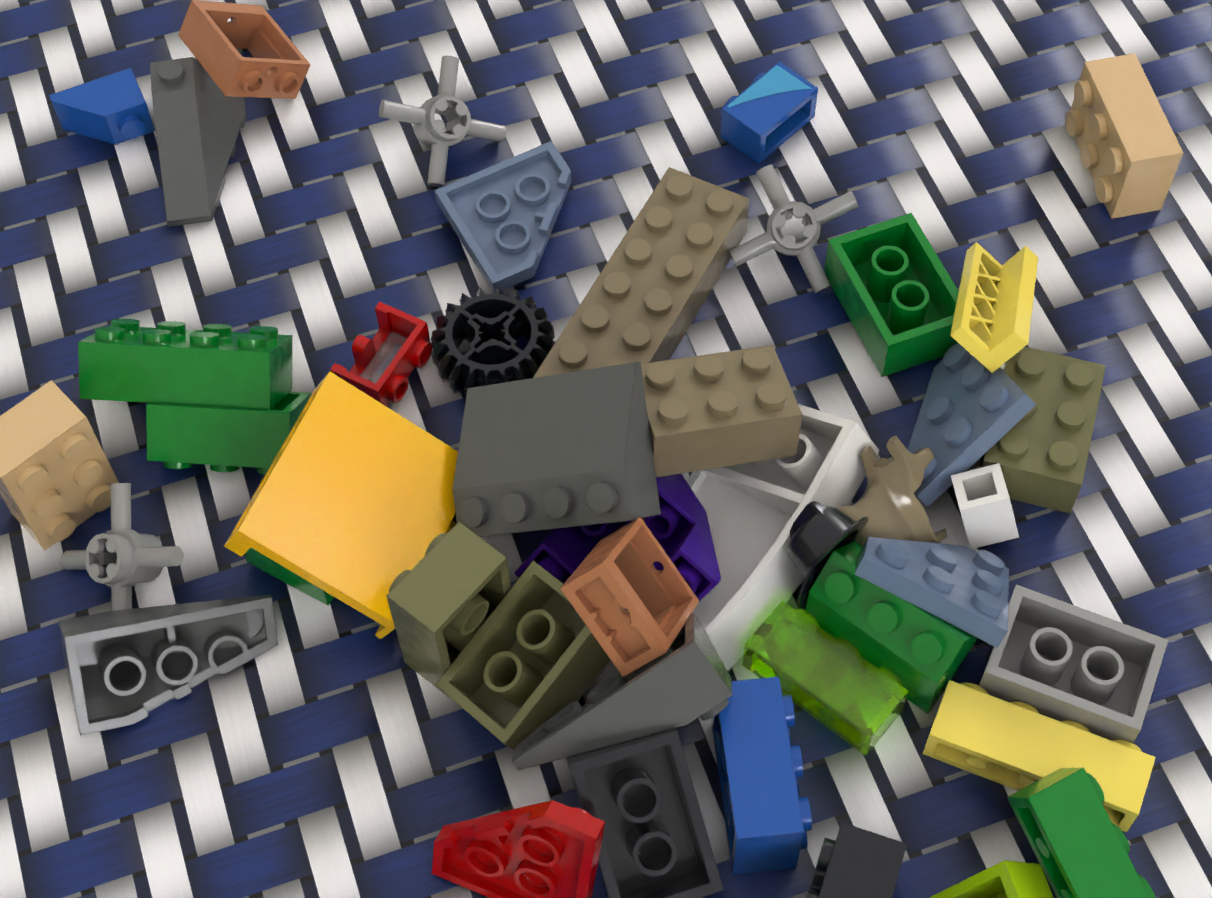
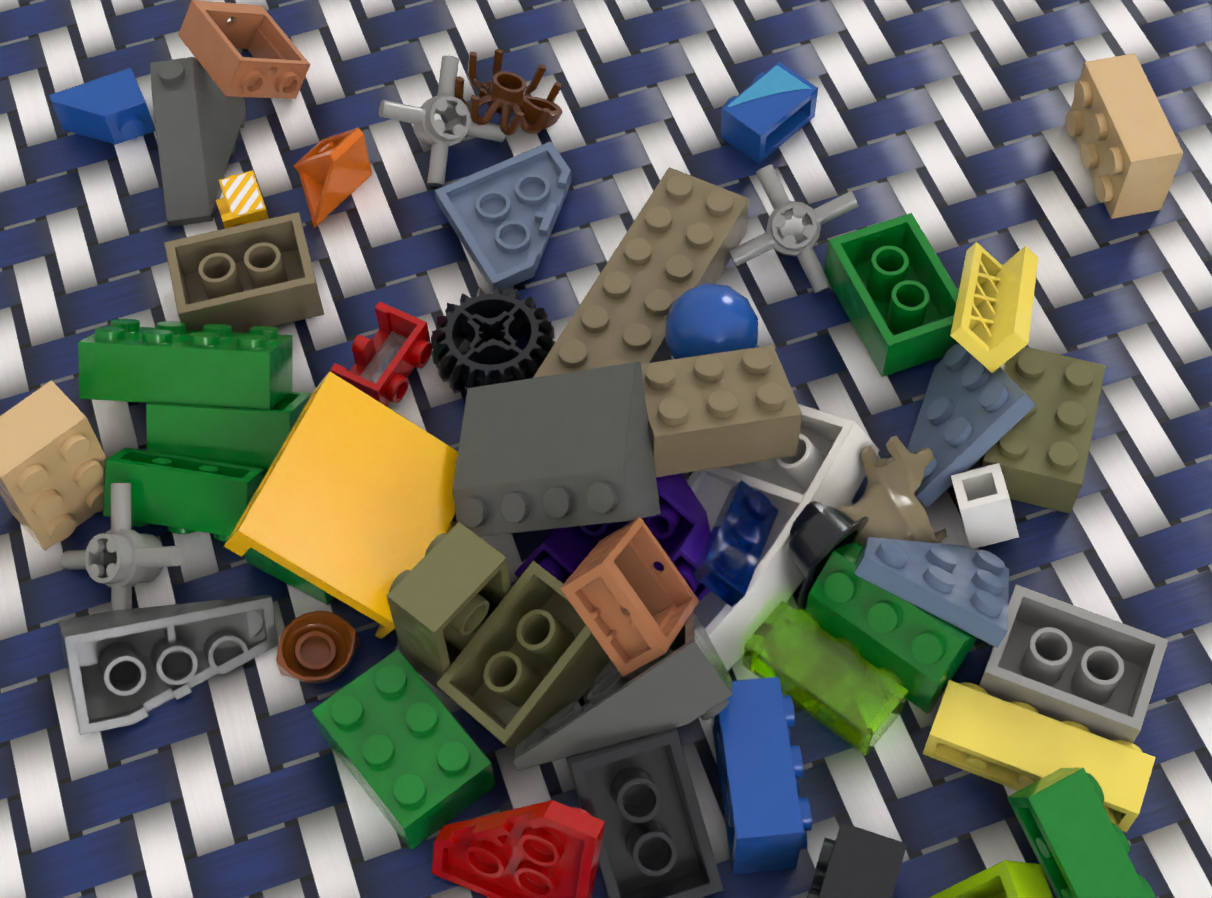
(182, 491): none -> green brick
(241, 200): none -> yellow brick
(245, 275): none -> dark tan brick
(316, 647): none -> dark orange hat
(333, 172): none -> orange slope
(404, 748): none -> green brick
(509, 94): none -> reddish brown animal
(710, 322): none -> blue tile
(736, 543): none -> clear blue plate

